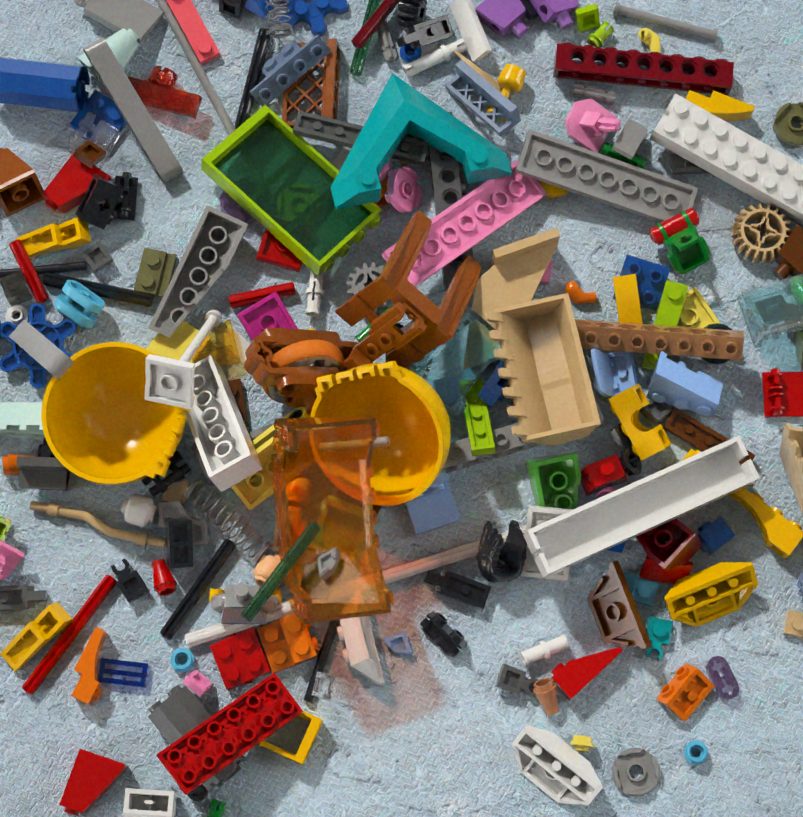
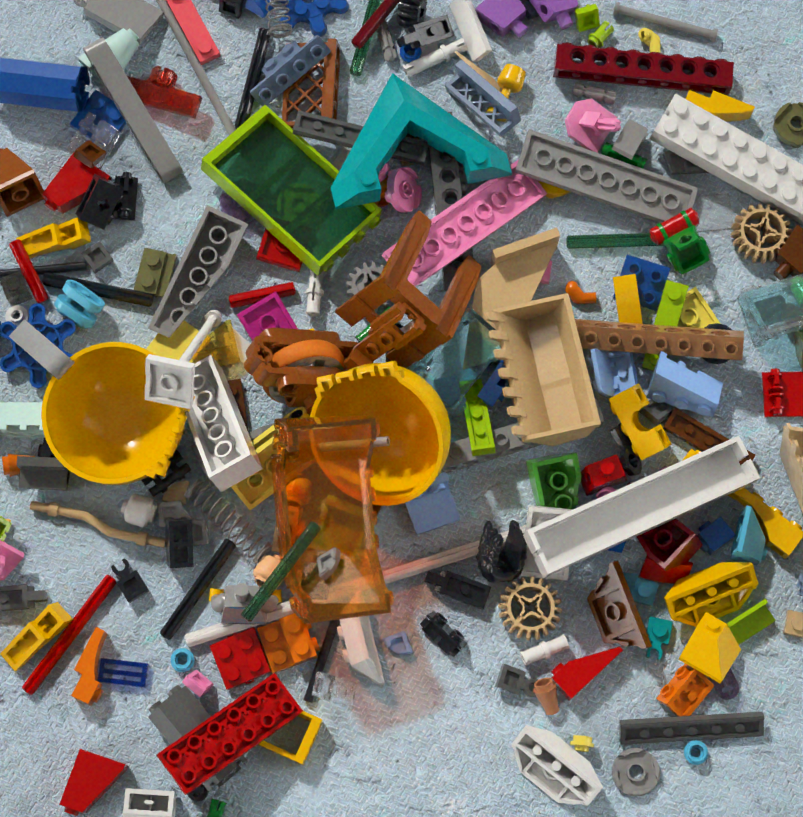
(163, 579): red cone -> none
(538, 615): none -> tan gear
(609, 240): none -> clear green axle
(691, 728): none -> dark grey tile
(711, 648): none -> yellow slope
(748, 539): none -> medium azure slope
(751, 622): none -> lime panel

